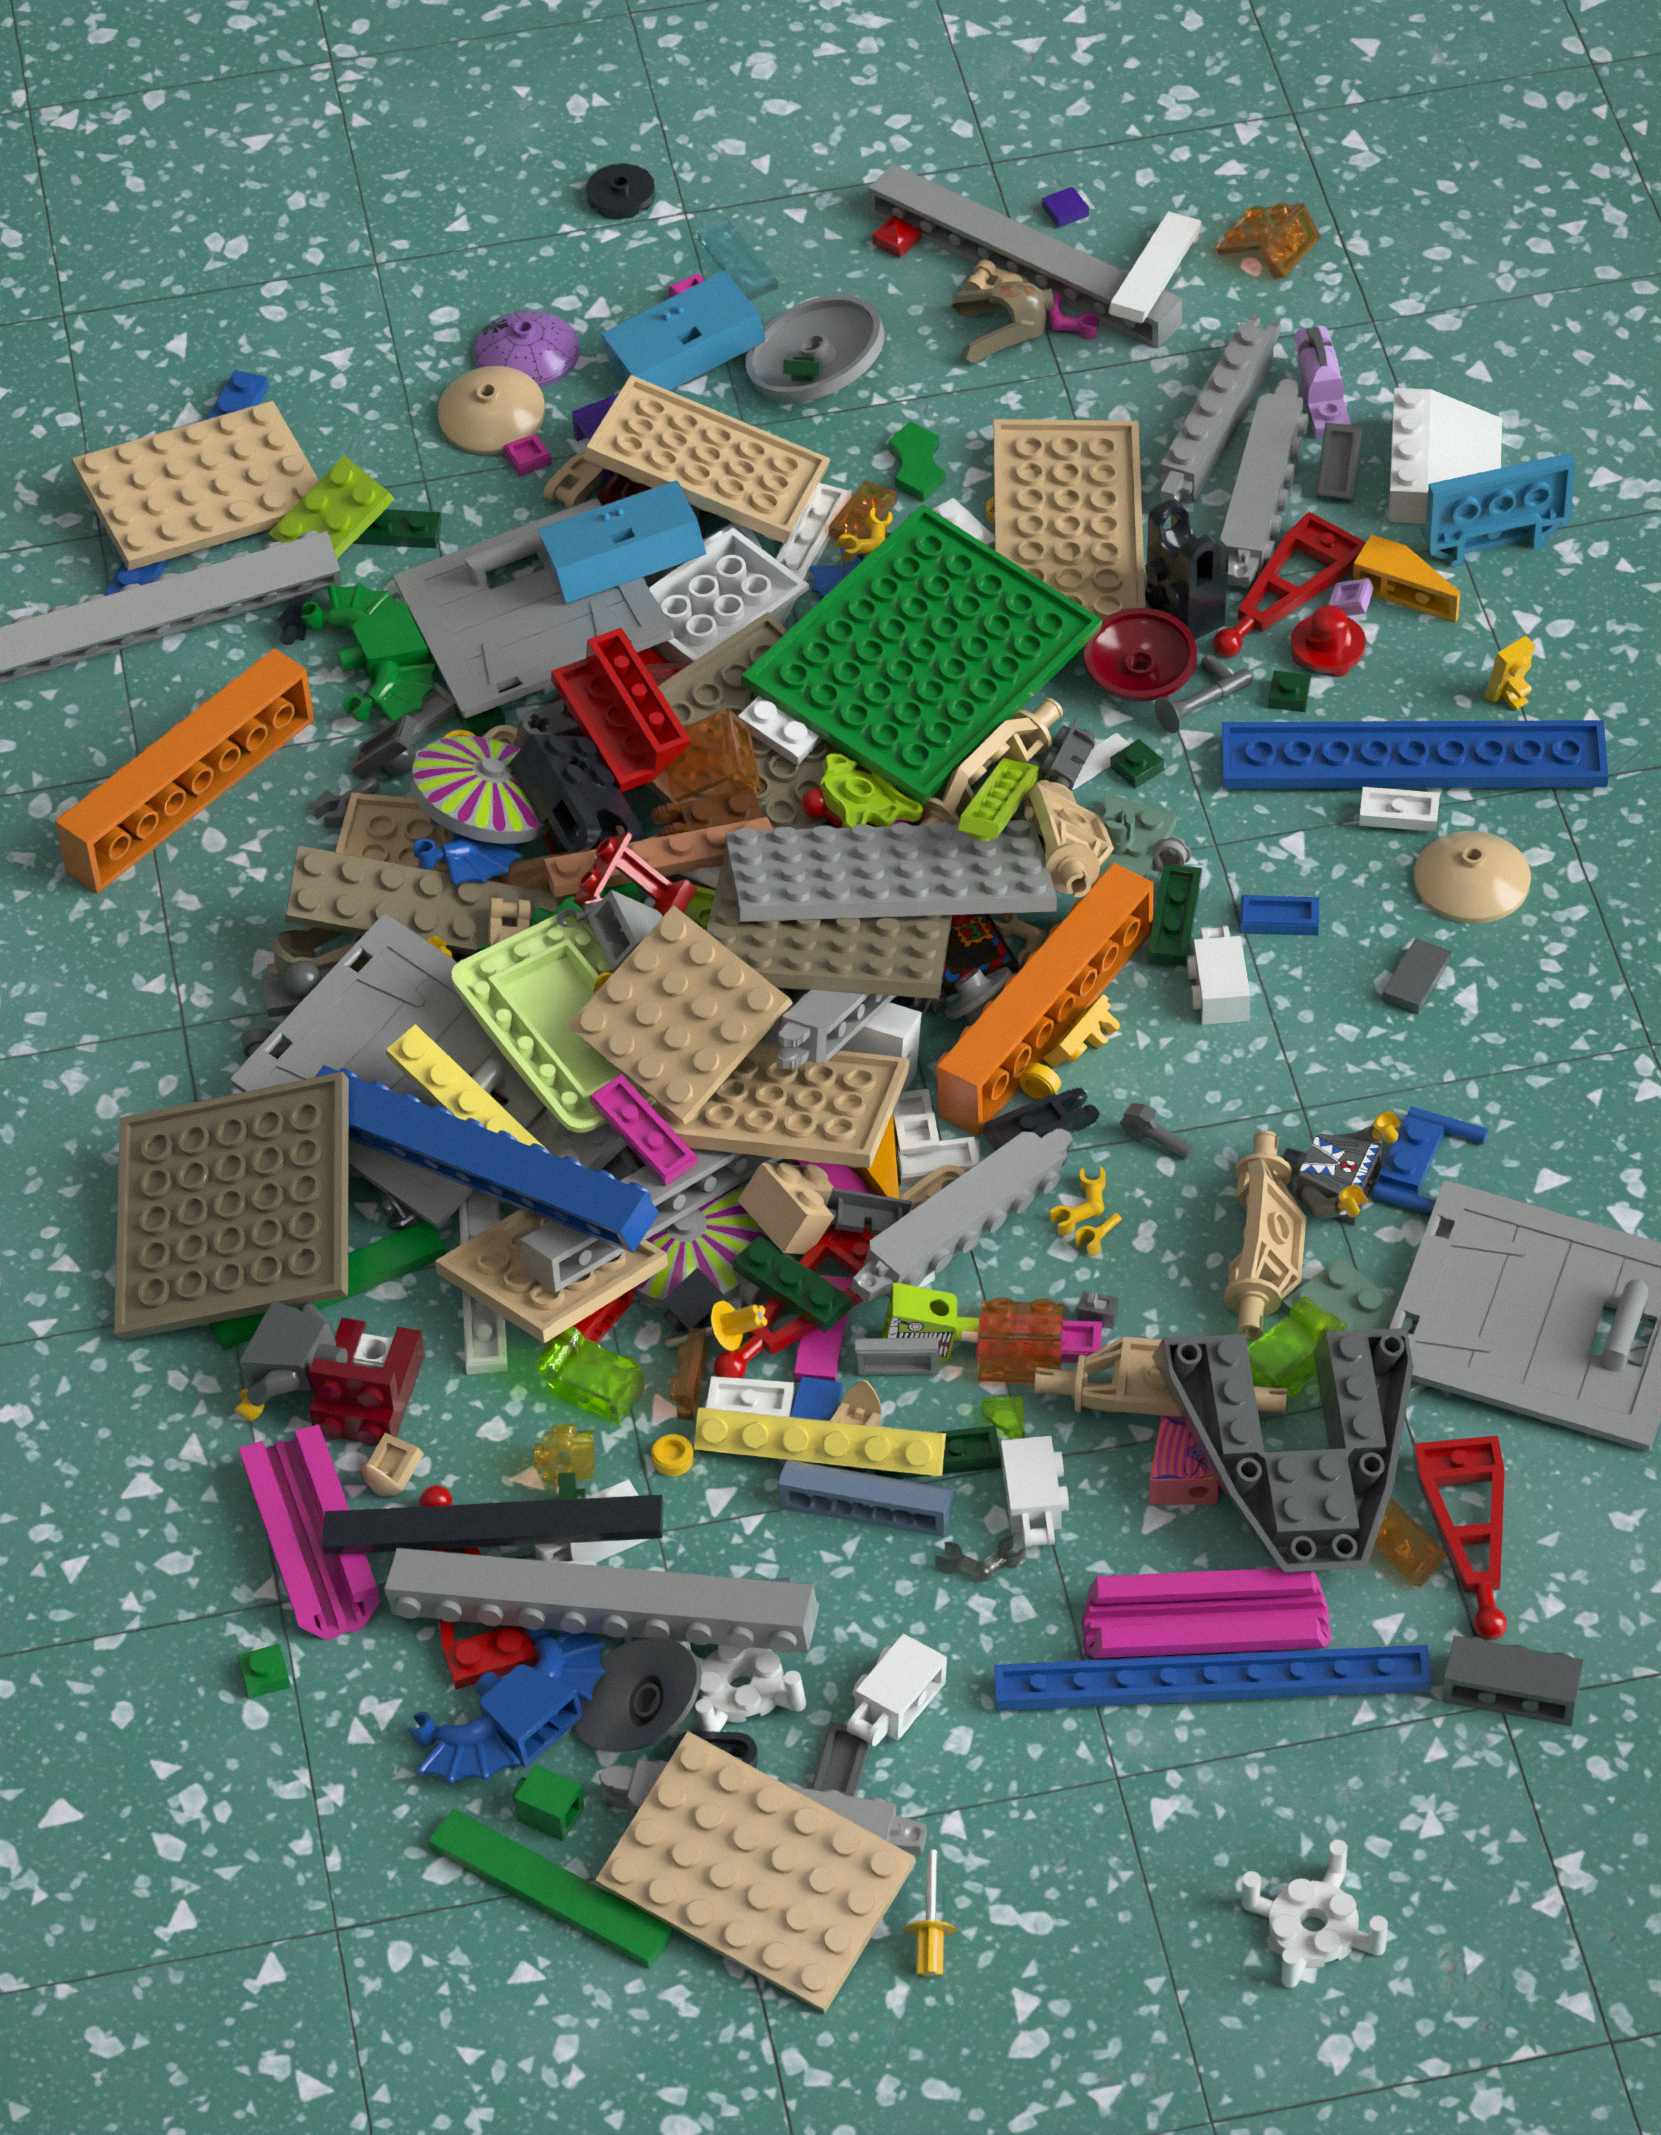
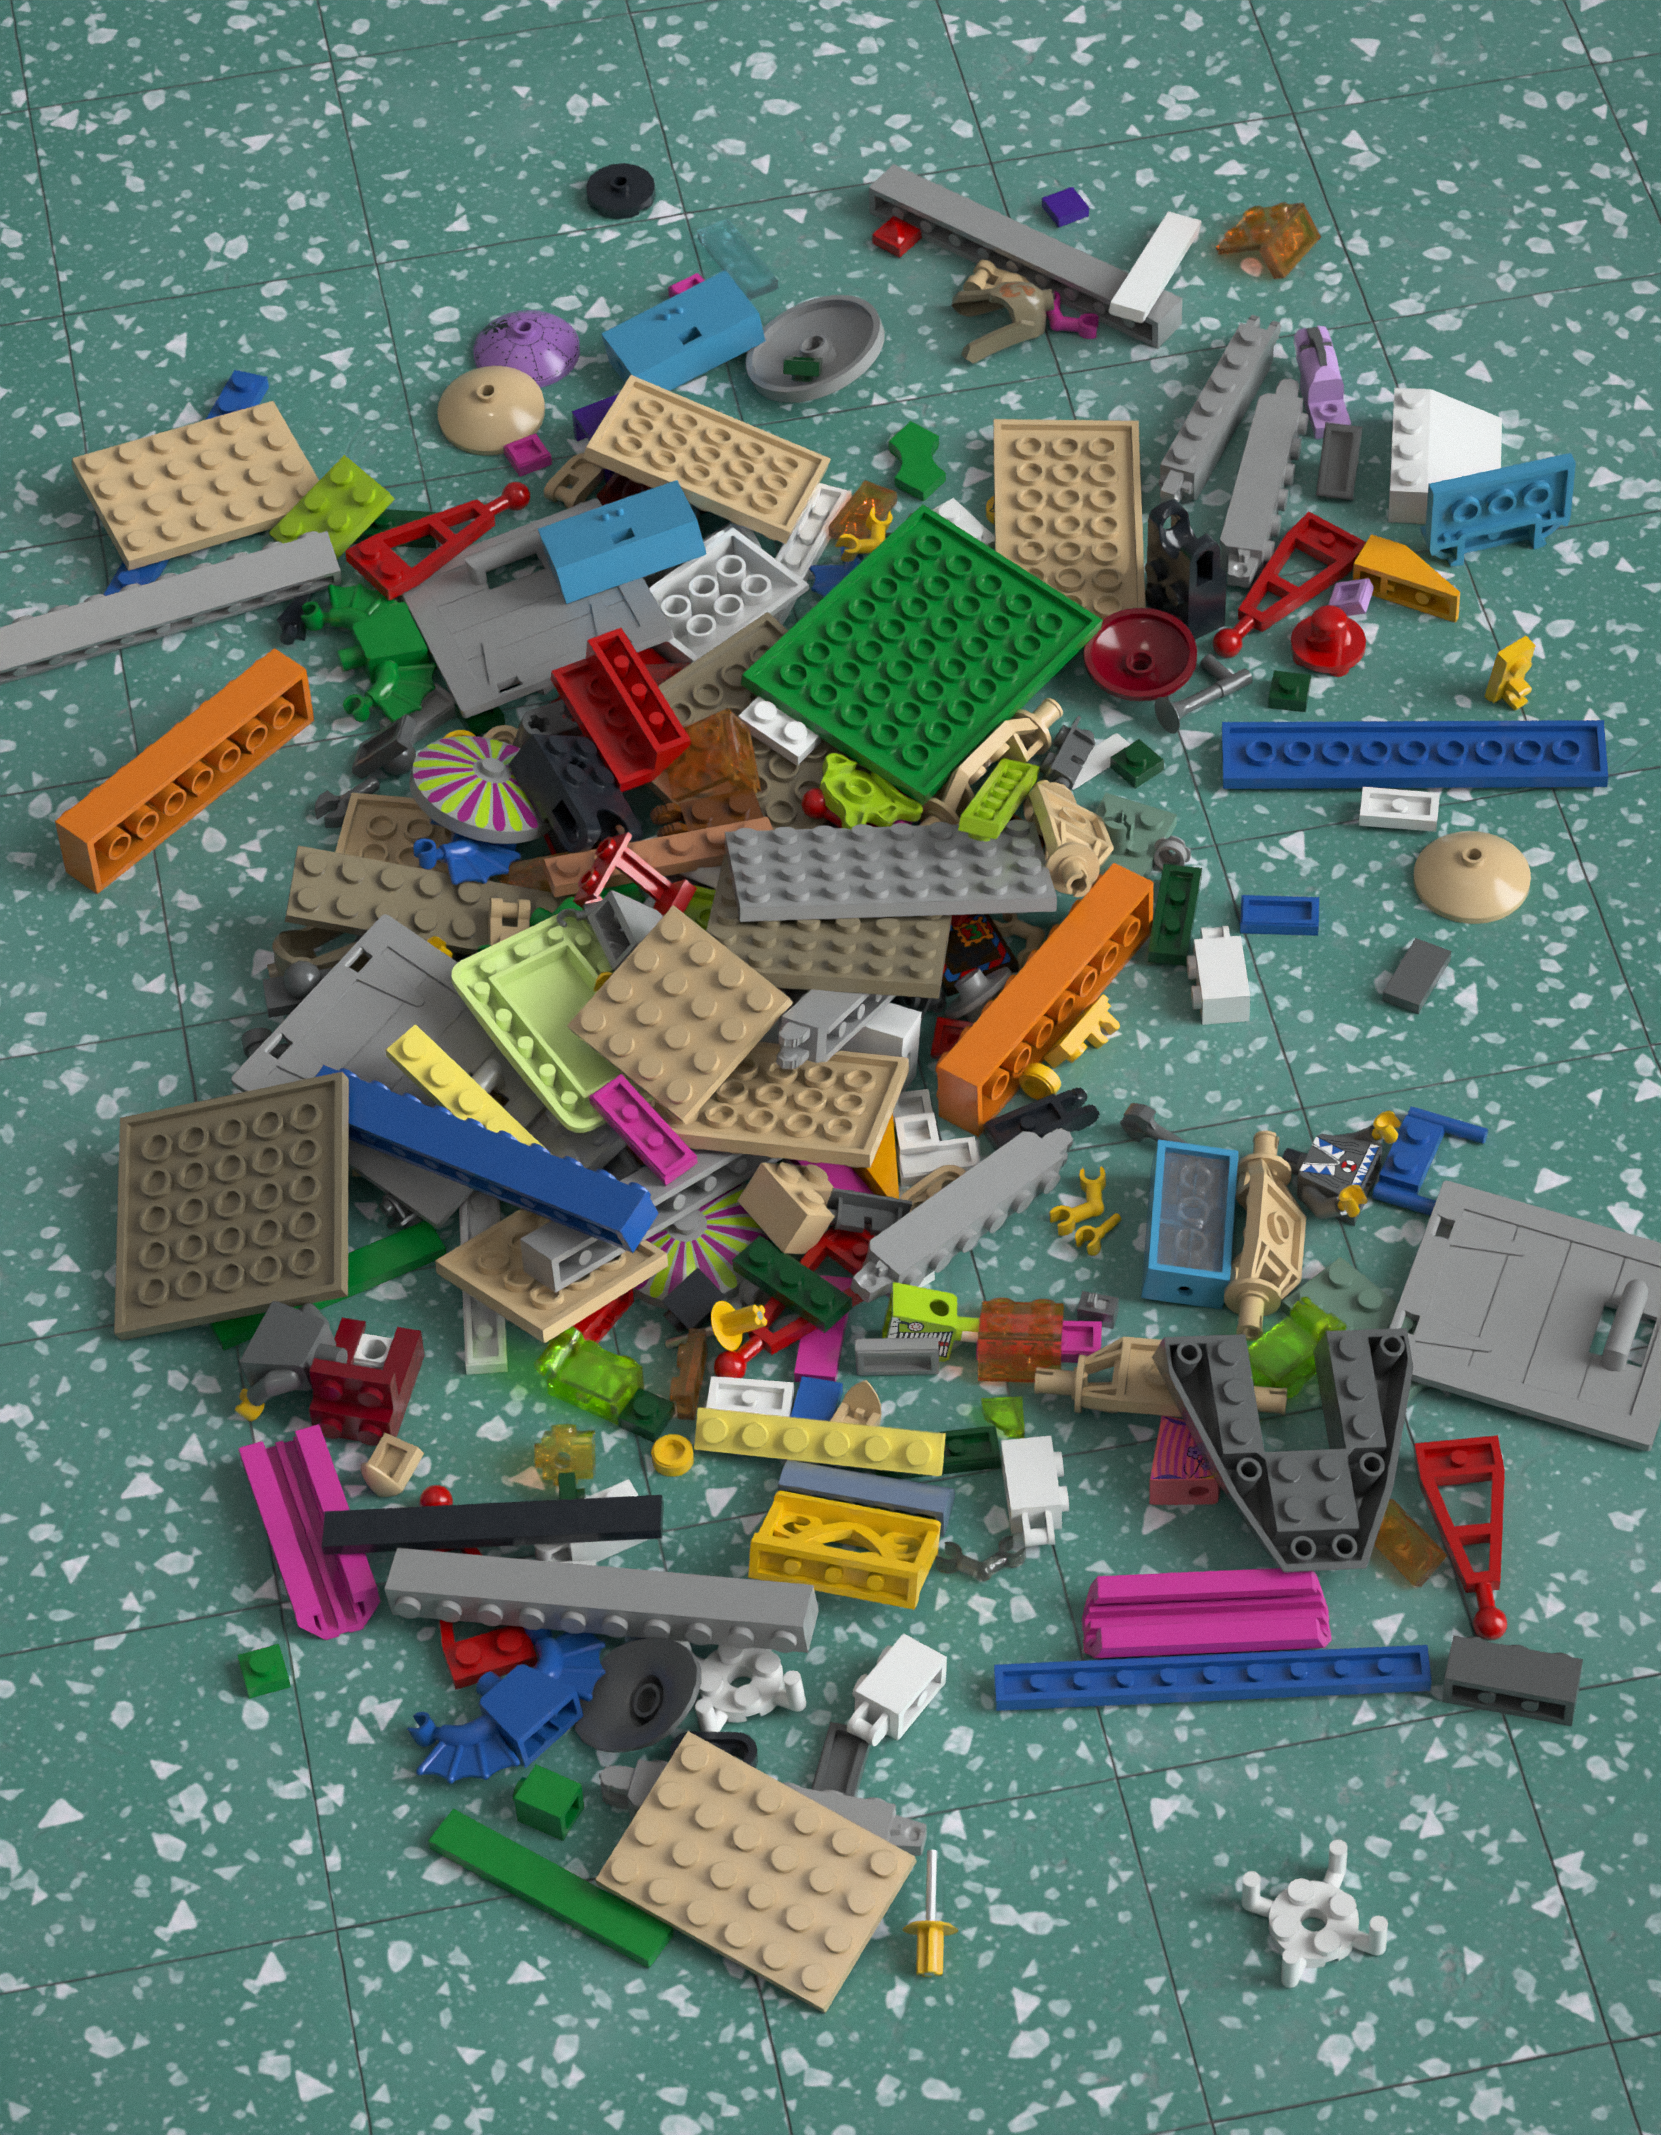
(393, 576): none -> red plate
(646, 1415): none -> dark green plate
(794, 1551): none -> yellow fence
(947, 1035): none -> red tile
(1189, 1224): none -> brick

